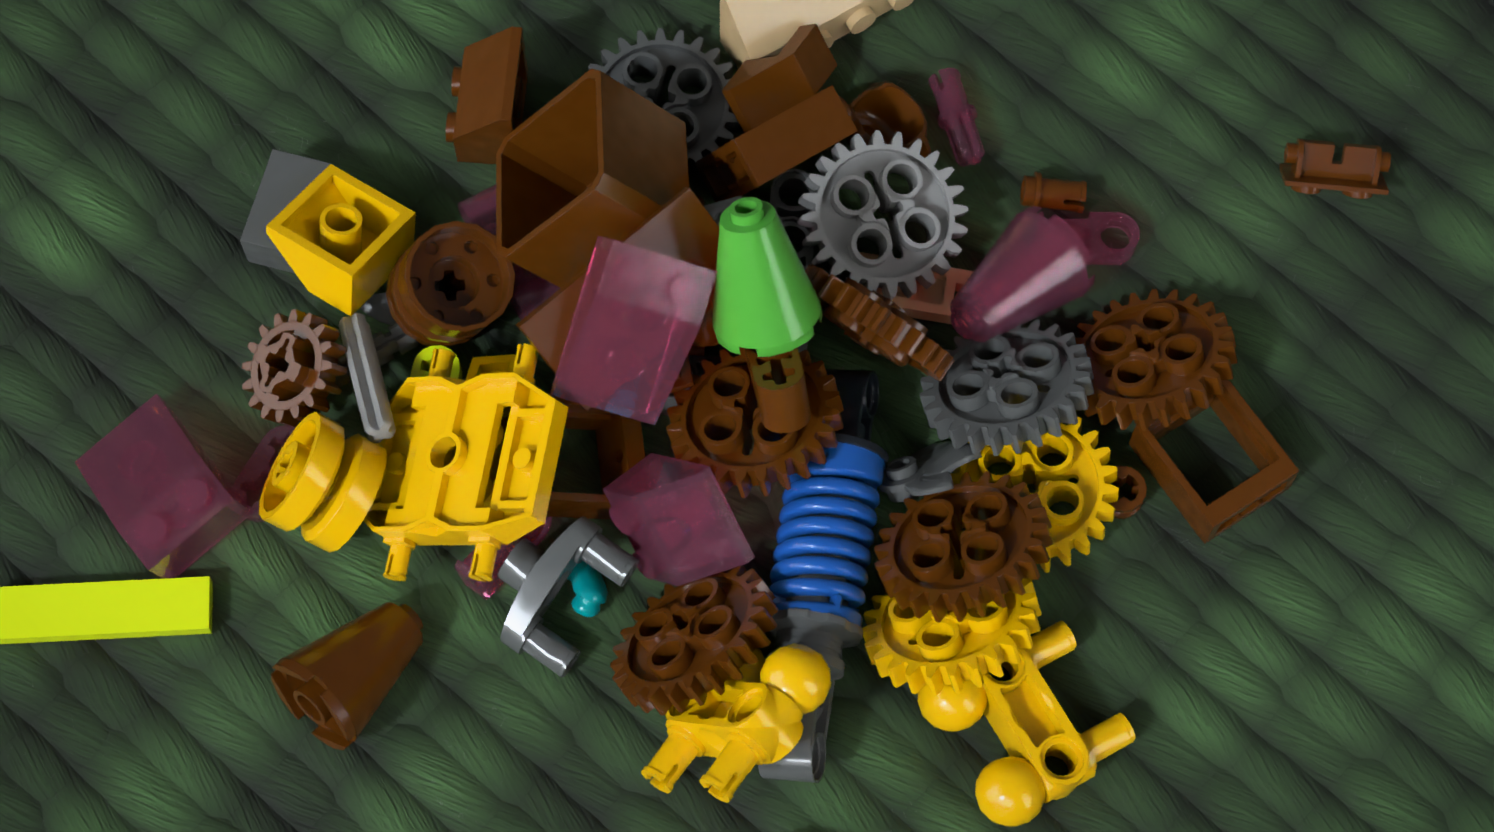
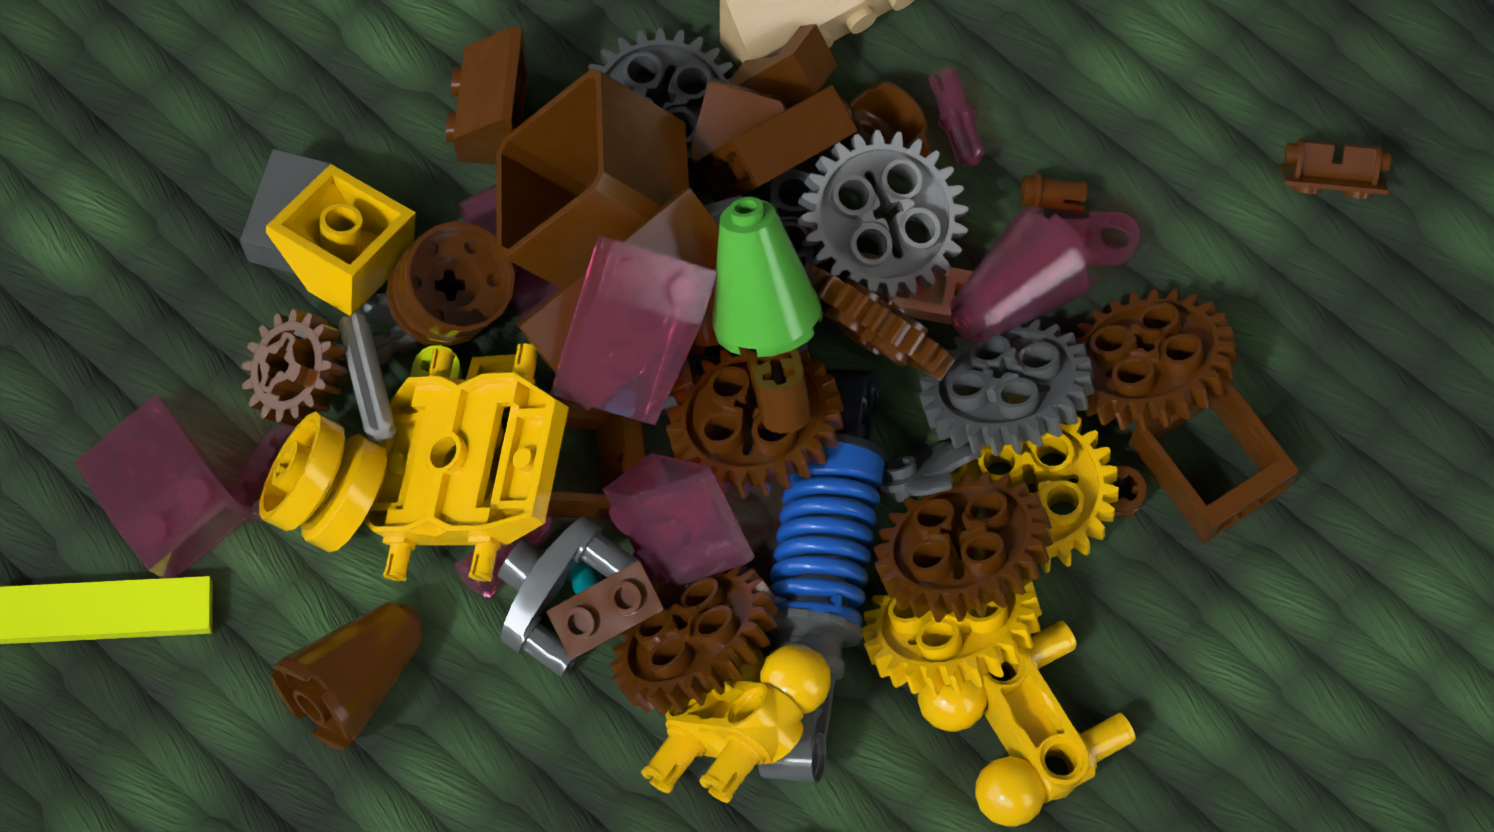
(607, 609): none -> reddish brown hinge
(730, 112): none -> reddish brown slope

